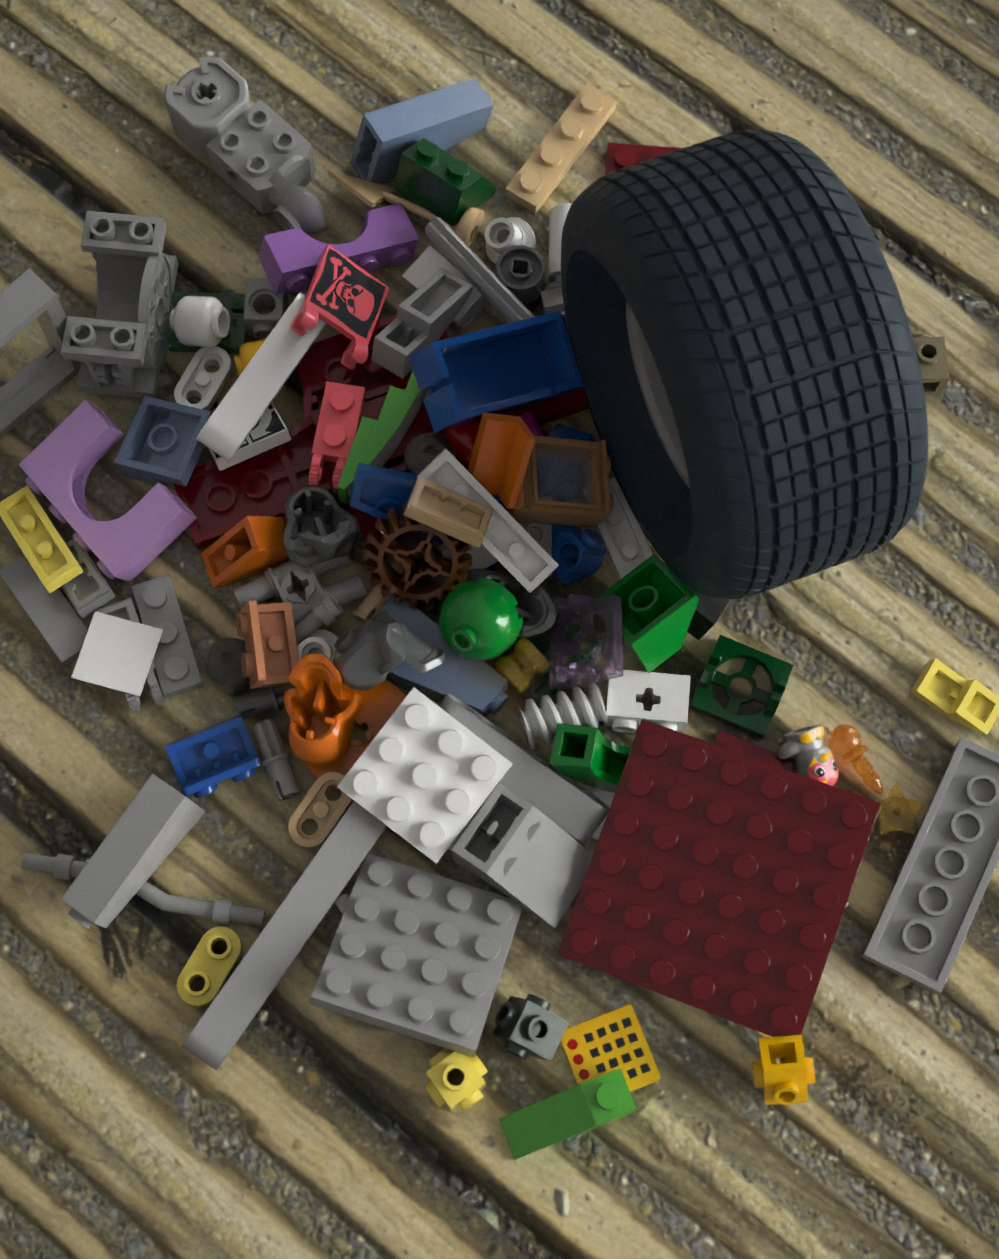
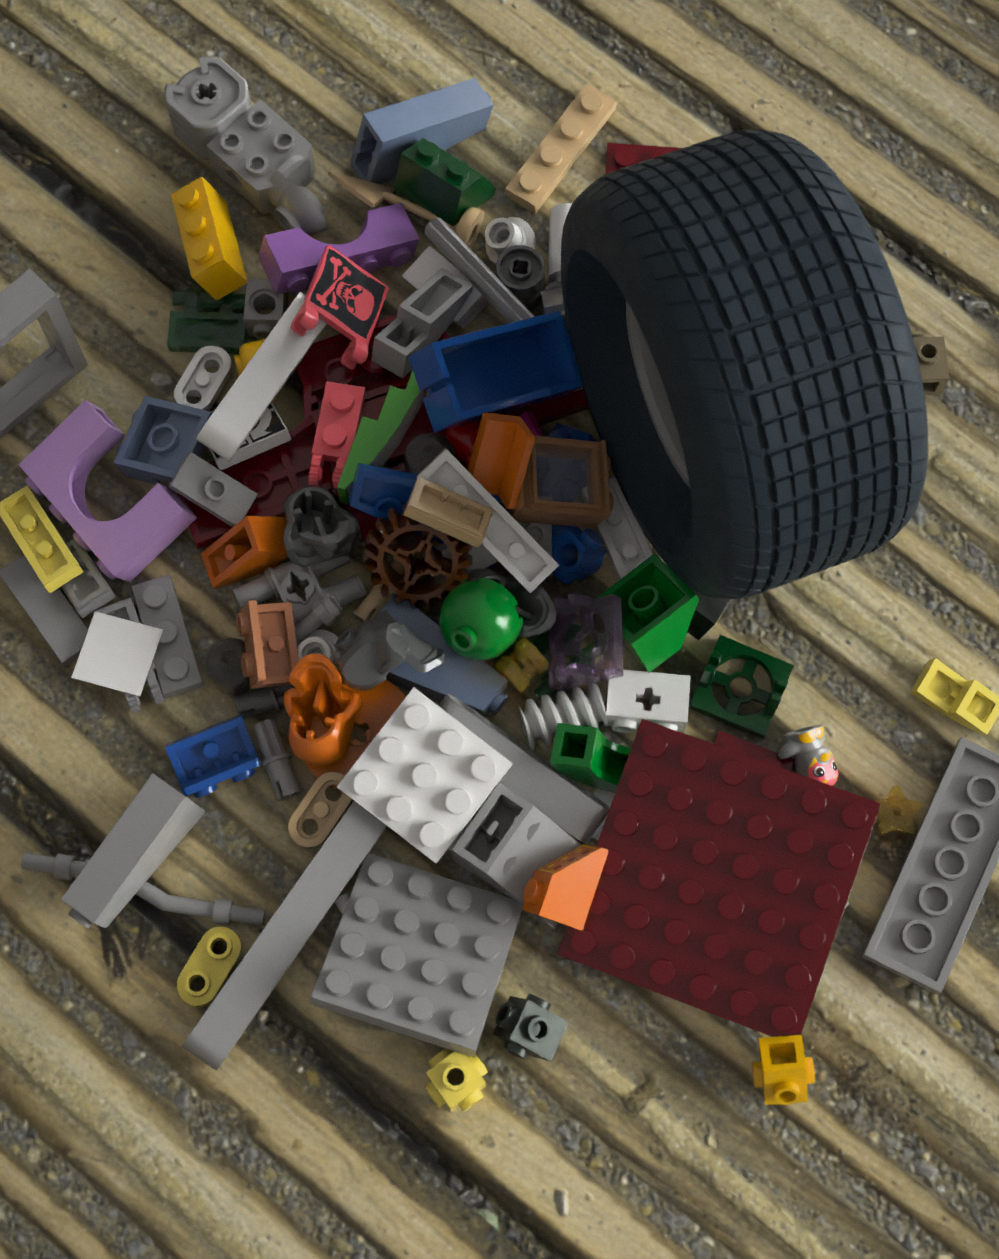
(135, 288): light grey piece -> none
(200, 321): white head -> none
(209, 238): none -> yellow brick
(212, 490): none -> light grey plate
(566, 886): none -> orange slope
(568, 1114): bright green slope -> none
(611, 1044): yellow sticker -> none
(846, 742): clear orange bar -> none

